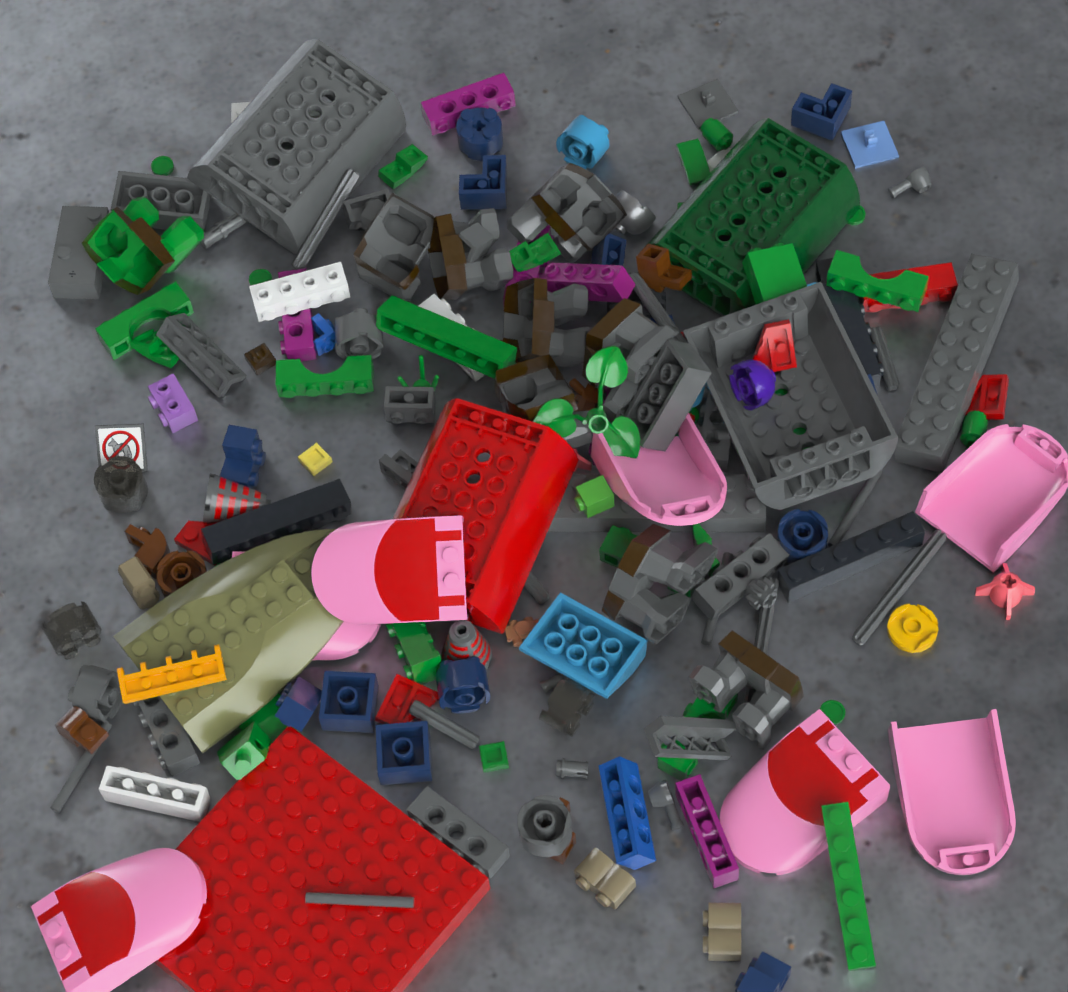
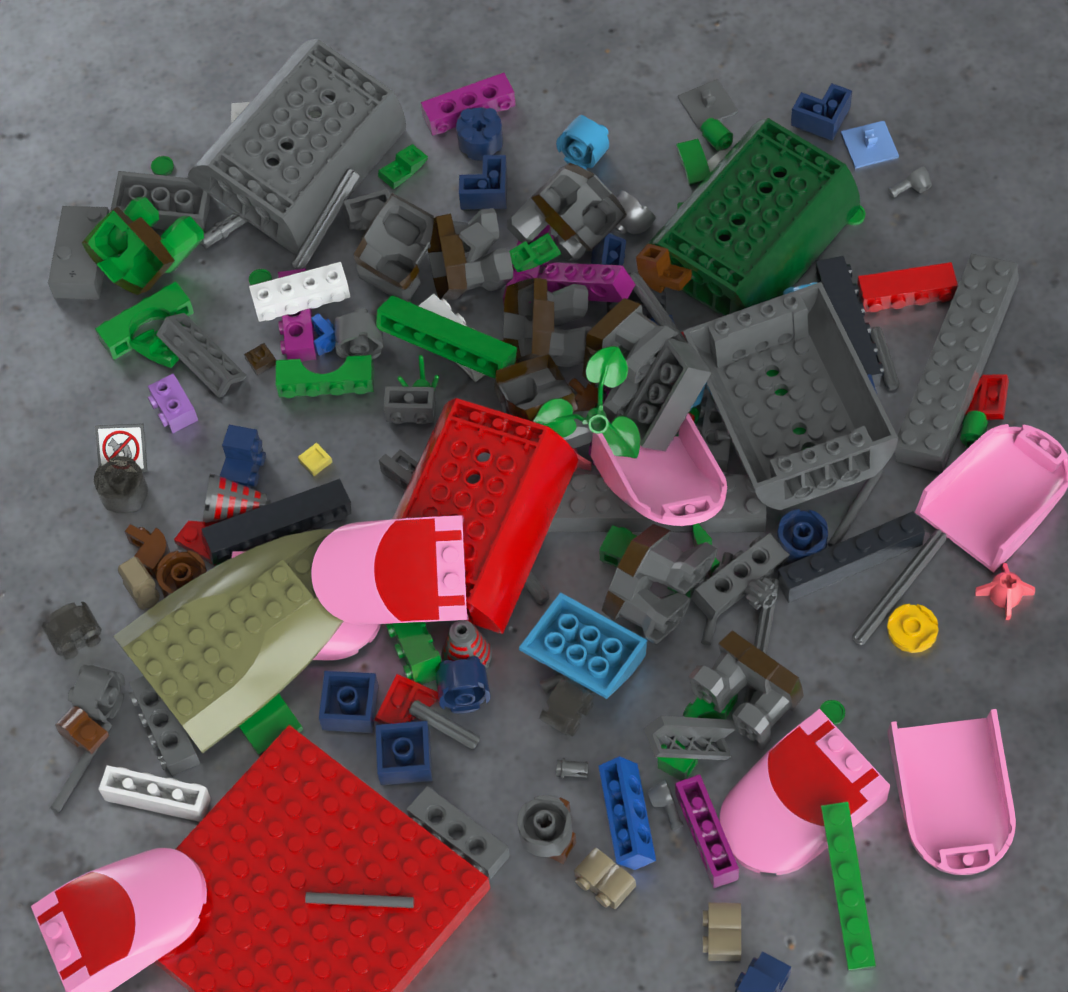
(172, 676): light orange hinge -> none
(242, 753): green torso -> none
(298, 703): dark blue brick -> none
(493, 756): green tile -> none
(519, 630): nougat piece -> none
(594, 496): bright green brick -> none
(752, 383): dark purple cylinder -> none
(773, 272): green brick -> none
(776, 346): red wing -> none
(902, 291): green arch -> none

